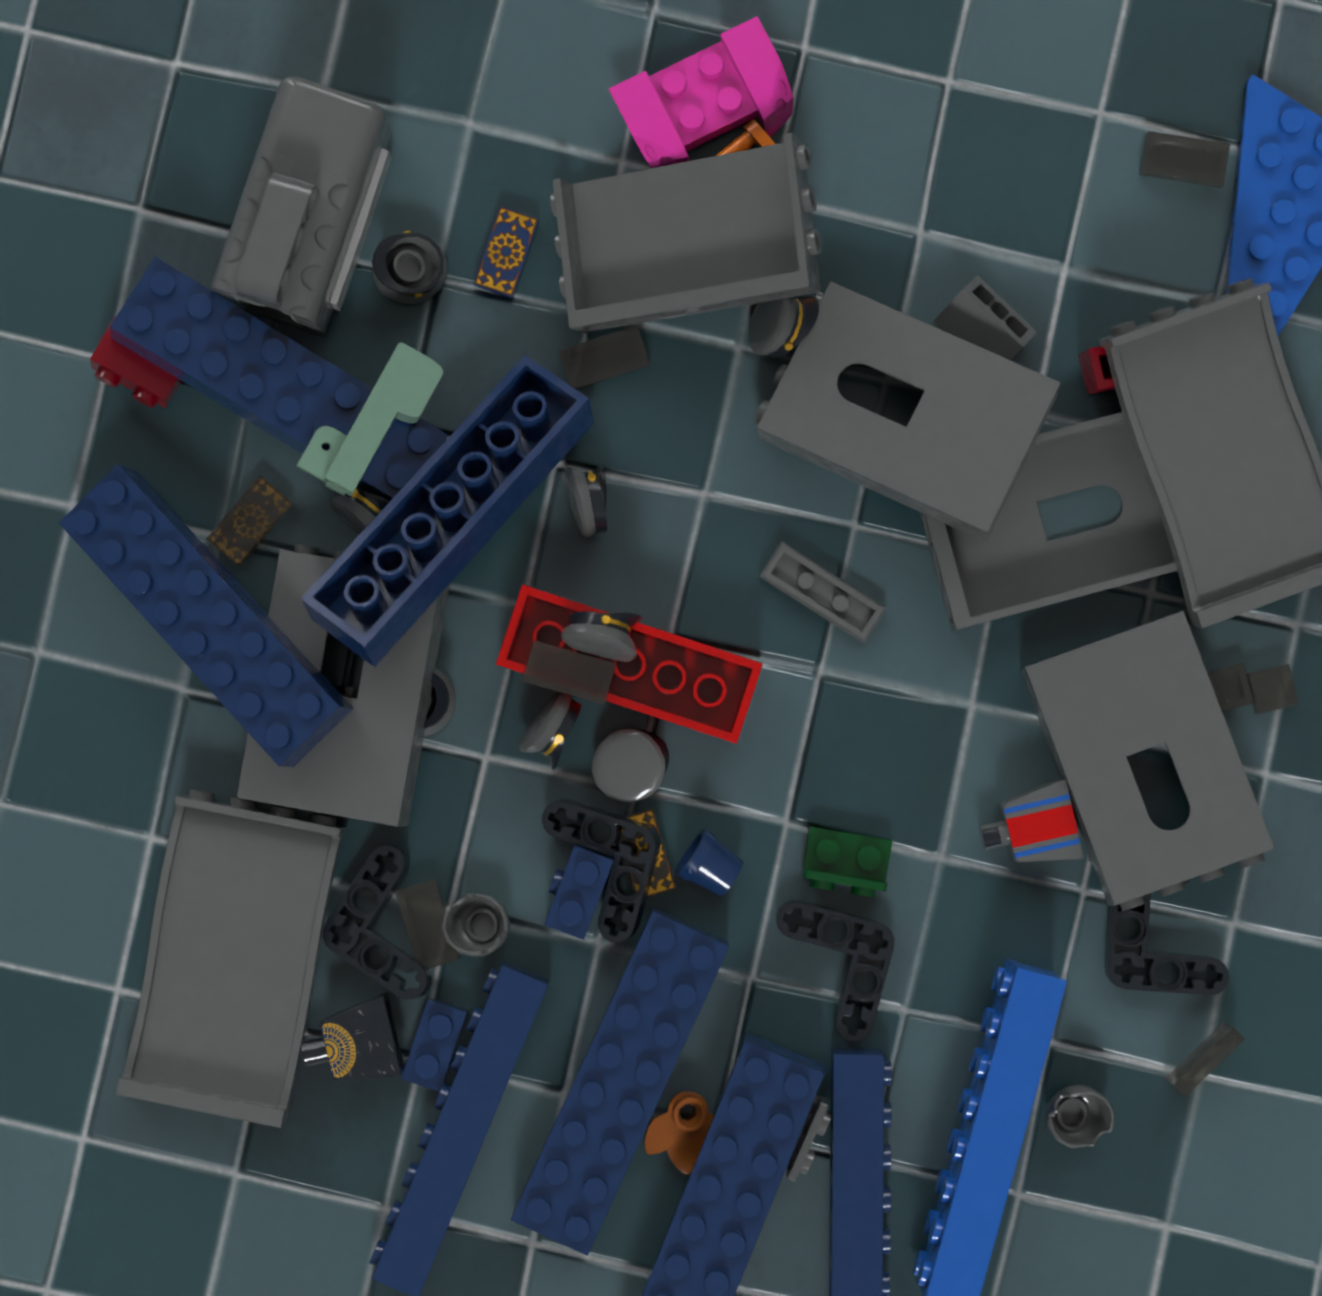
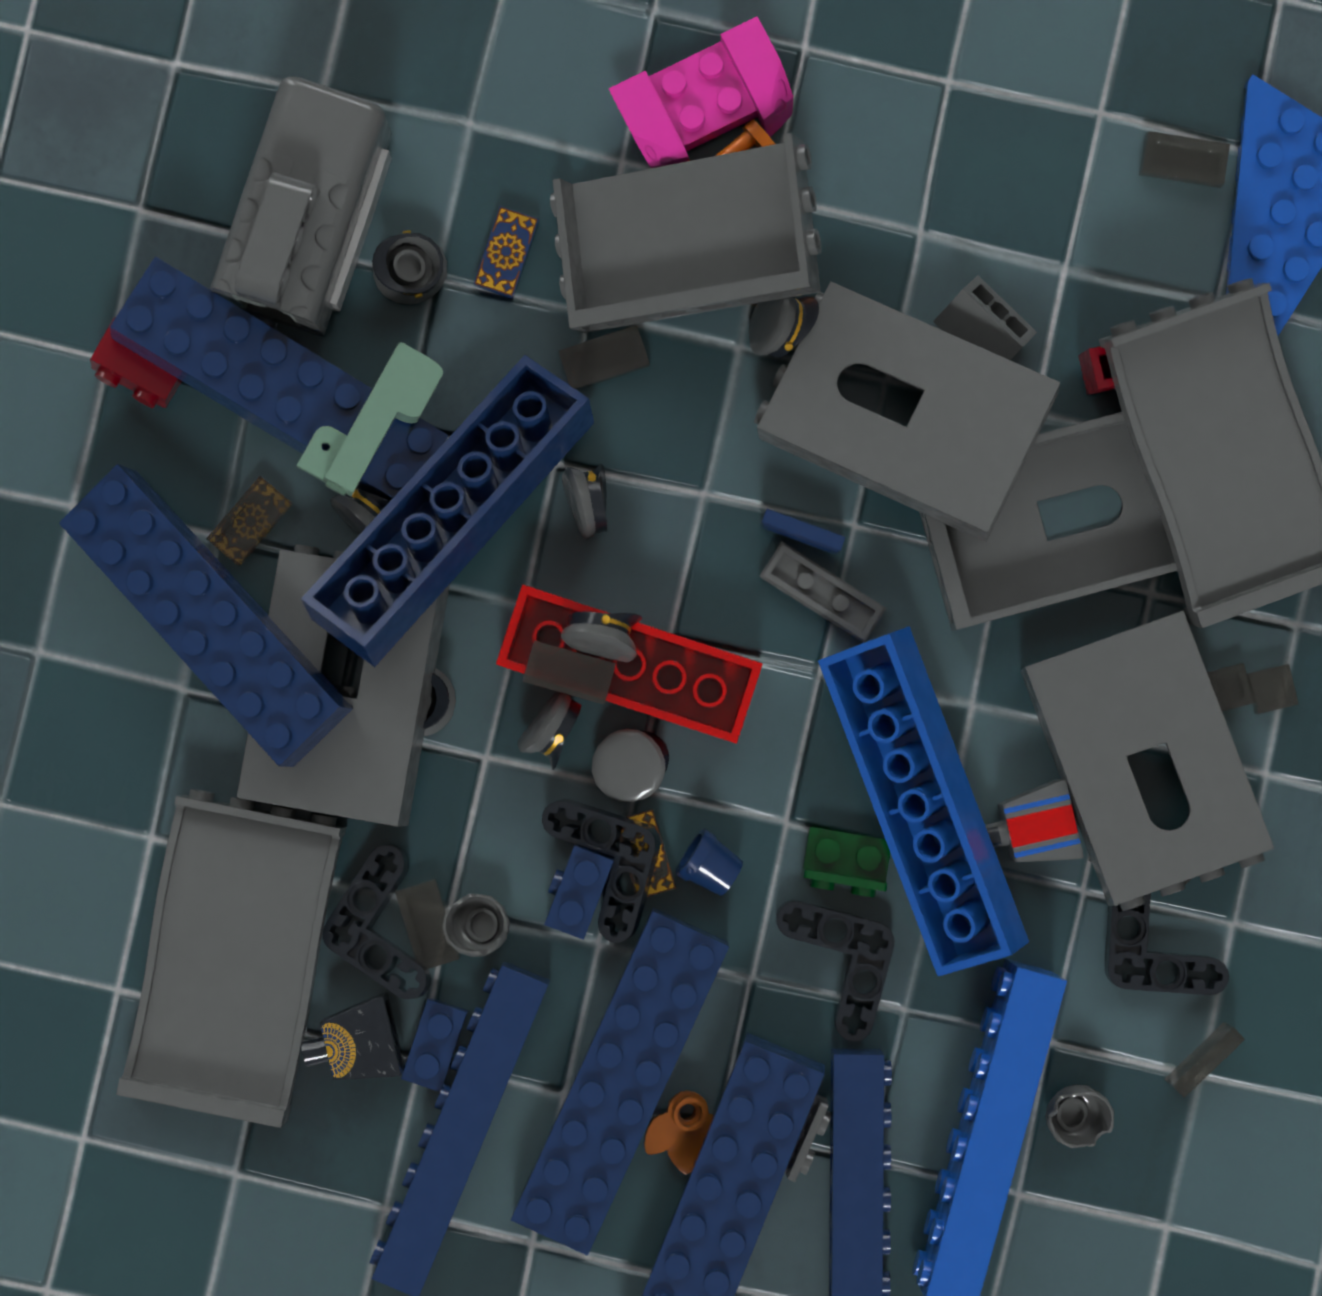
(802, 531): none -> dark blue tile
(924, 802): none -> blue brick

